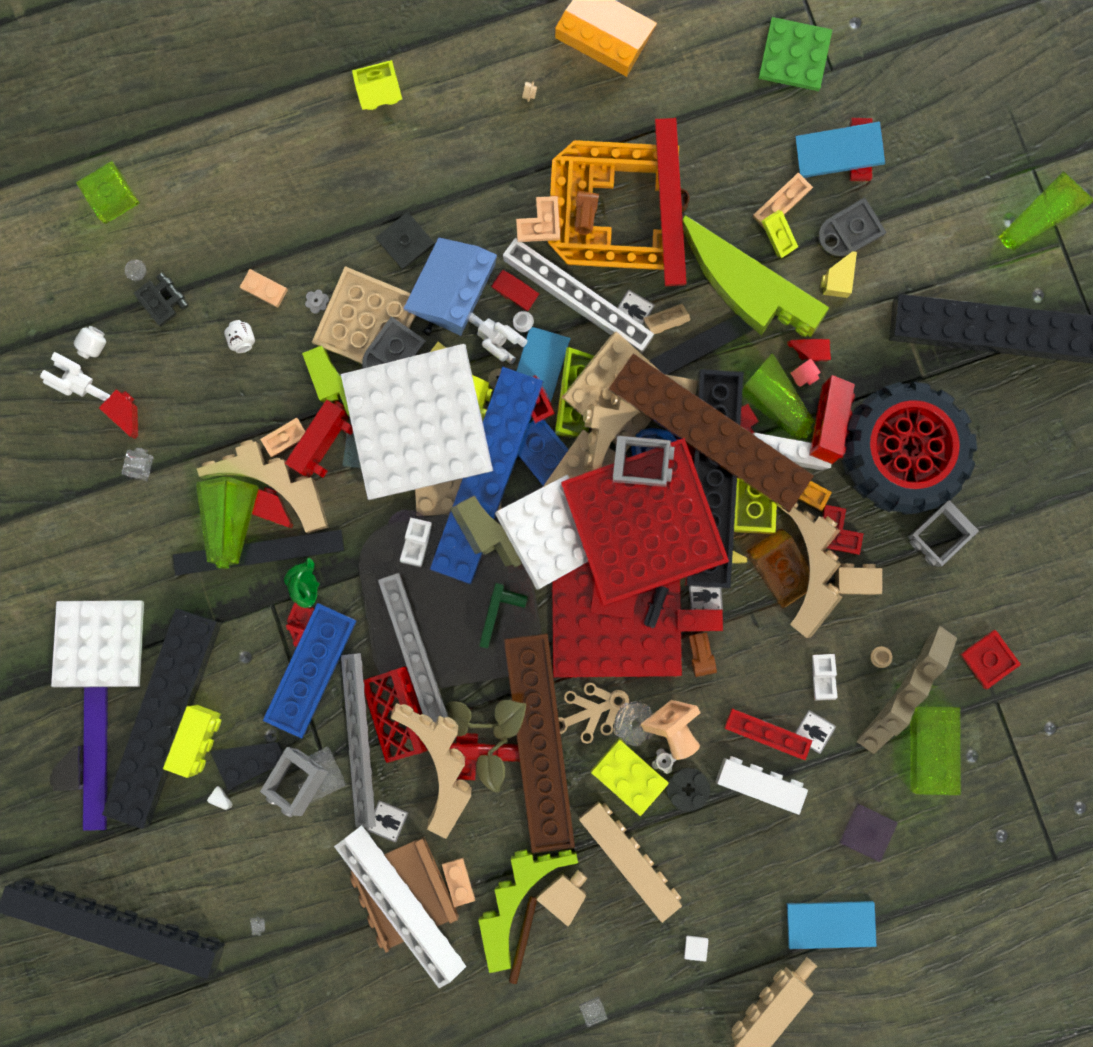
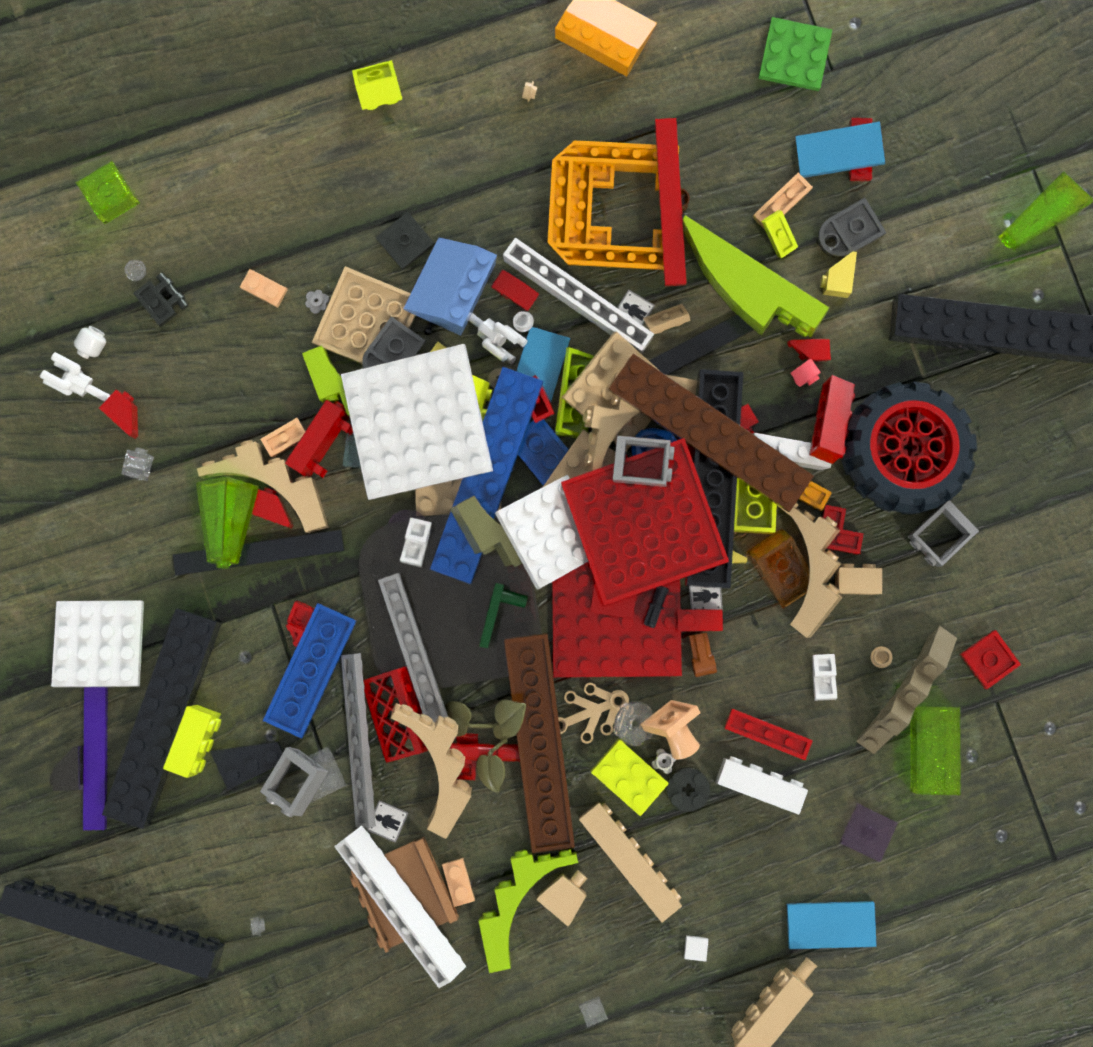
(220, 799): white slope -> none
(239, 336): white head -> none
(302, 584): green hair -> none
(523, 940): reddish brown bar -> none
(543, 227): light nougat plate -> none
(586, 208): dark orange piece -> none
(777, 399): clear neon green slope -> none
(816, 729): sticker -> none

